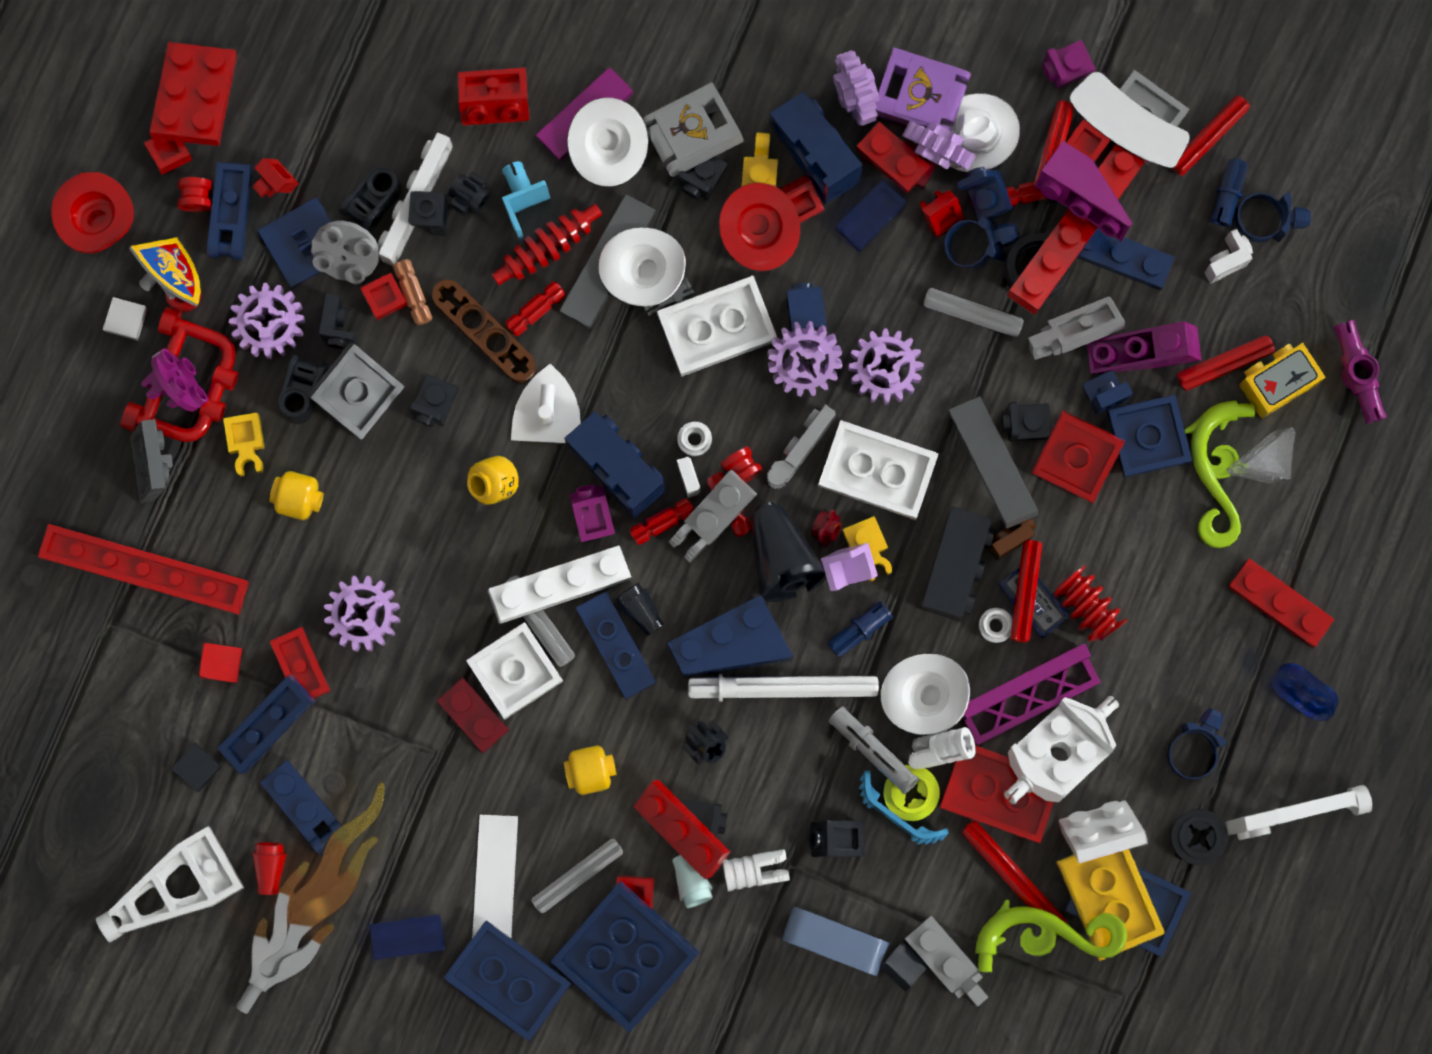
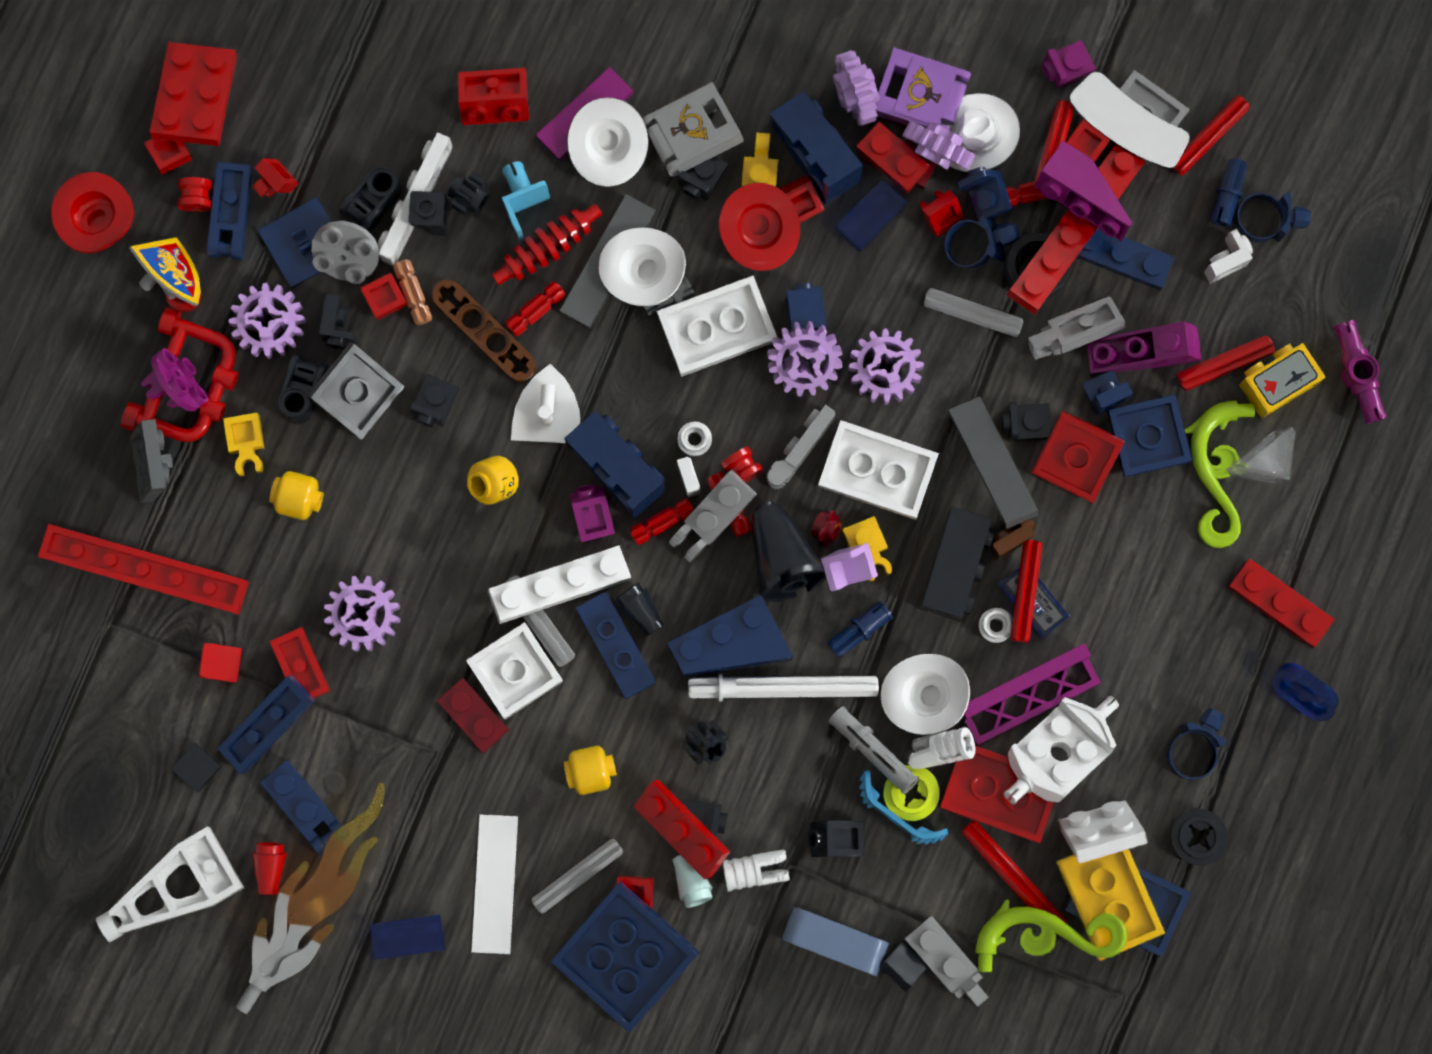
(125, 318): white tile -> none
(507, 980): dark blue plate -> none
(1089, 606): red piece -> none
(1355, 799): white plate -> none

